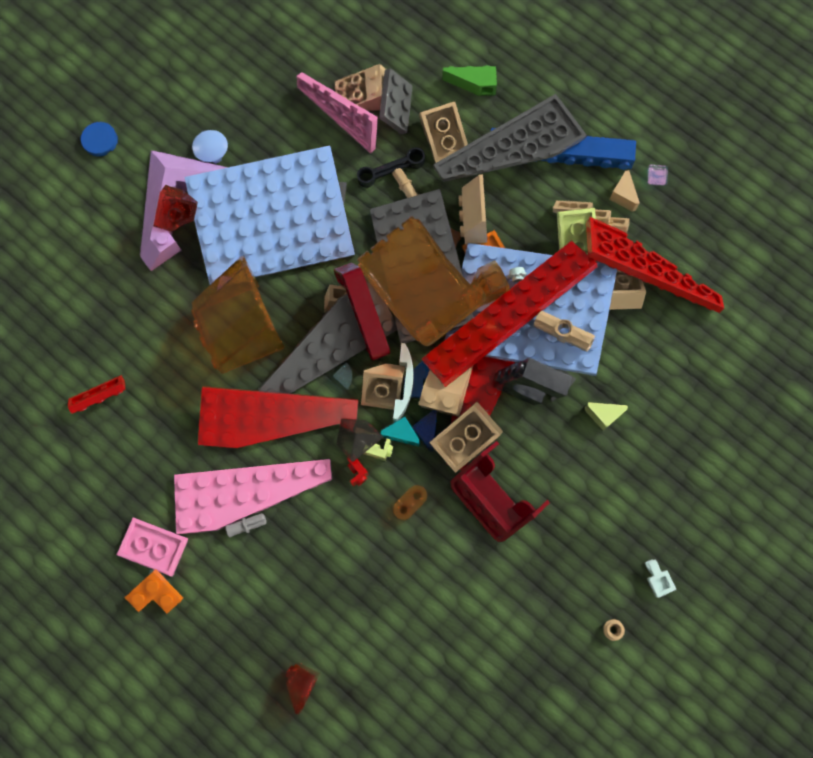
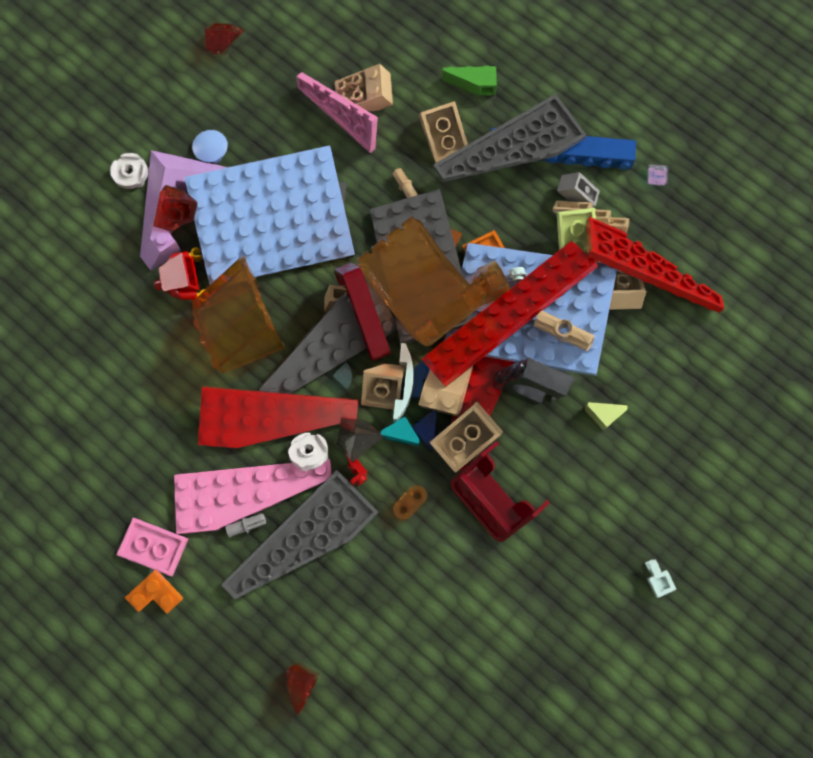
(96, 394): red plate -> none
(99, 139): blue tile -> none
(133, 180): none -> white plate
(179, 275): none -> torso
(221, 36): none -> clear red slope
(312, 460): none -> white plate
(318, 526): none -> dark grey wing
(378, 453): yellowish green bracket -> none
(390, 167): black piece -> none
(395, 101): dark grey plate -> none
(473, 212): tan slope -> none
(578, 189): none -> light grey slope
(619, 633): tan plate -> none
(625, 193): tan slope -> none

